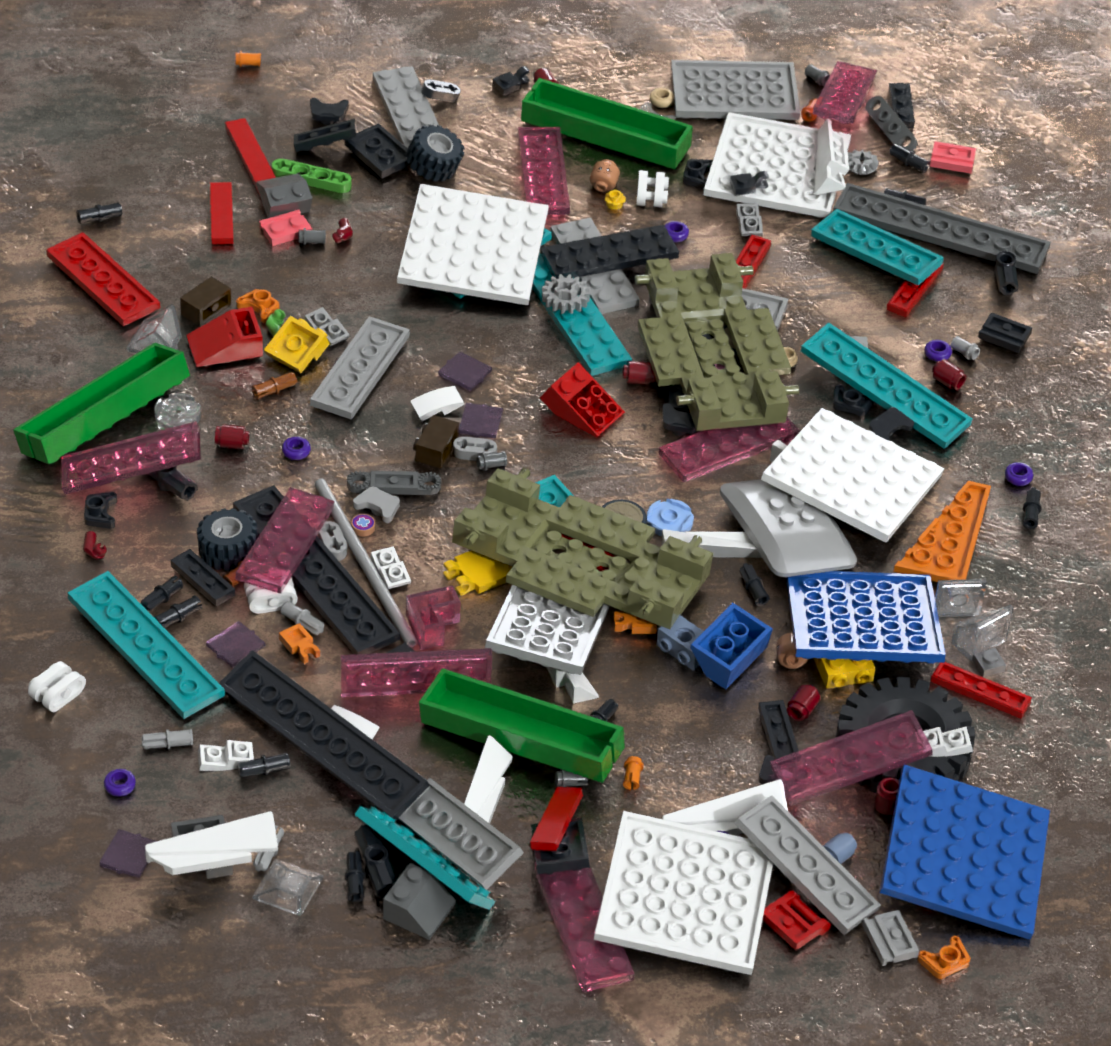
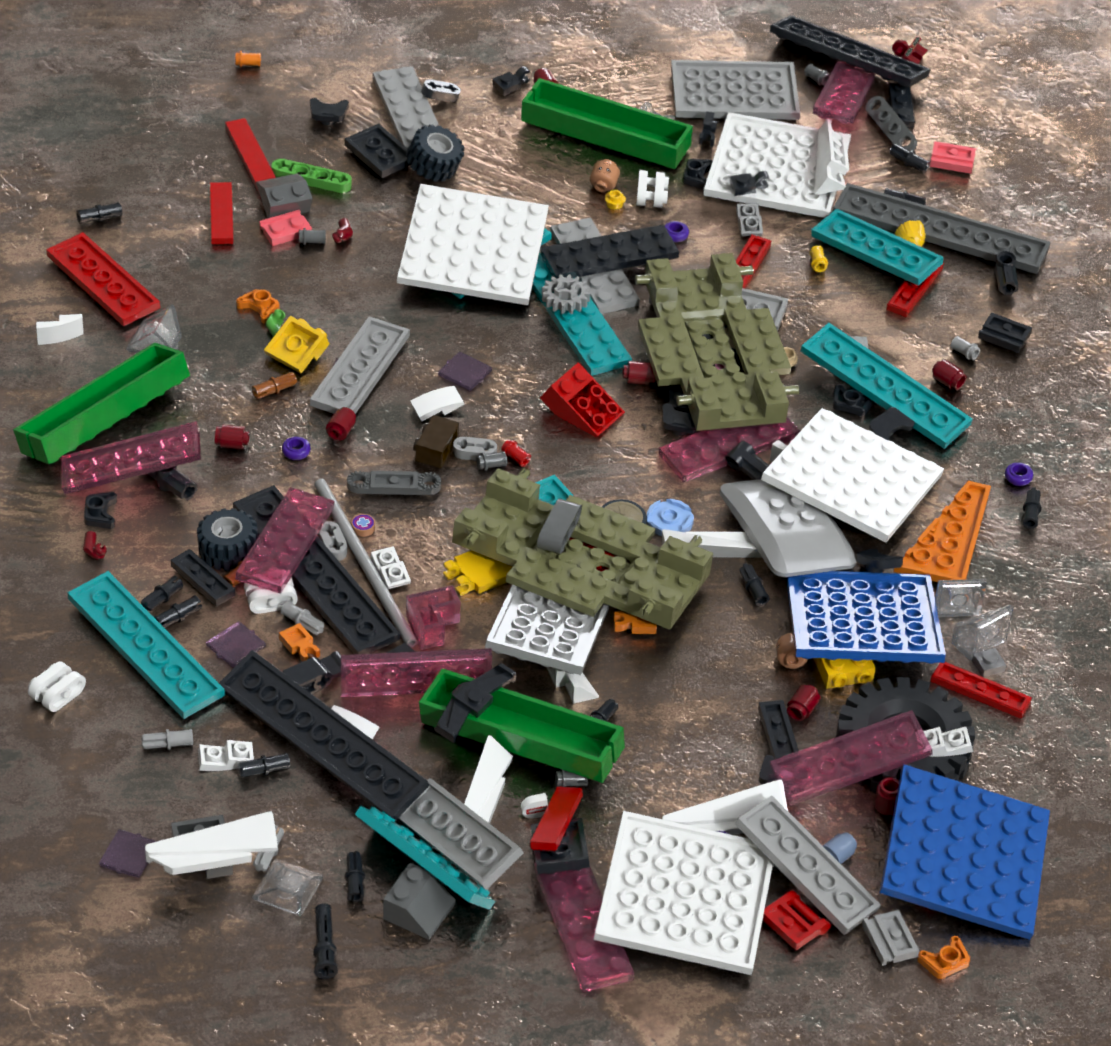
(58, 331): none -> white slope
(117, 775): dark purple piece -> none
(166, 410): clear plate -> none
(205, 301): dark brown brick -> none
(227, 338): red slope -> none
(316, 673): none -> black piece
(324, 950): none -> black pin
(325, 135): black plate -> none
(333, 328): light grey slope -> none
(341, 423): none -> dark red brick
(375, 860): black piece -> none
(379, 502): light grey piece -> none
(472, 699): none -> black plate
(481, 420): clear purple piece -> none
(516, 453): none -> red pin
(534, 806): none -> white tile
(544, 168): clear pink plate -> none
(559, 526): none -> dark grey beam
(633, 767): orange pin -> none
(662, 97): tan piece -> none
(678, 641): sand blue brick -> none
(709, 129): none -> black plate
(730, 645): blue slope -> none
(744, 458): none -> black piece
(808, 110): orange pin -> none
(819, 262): none -> yellow pin
(849, 50): none -> black plate
(869, 165): light grey gear -> none
(877, 562): none -> black piece
(912, 53): none -> dark red hips
(912, 231): none -> yellow piece
(944, 350): dark purple piece -> none

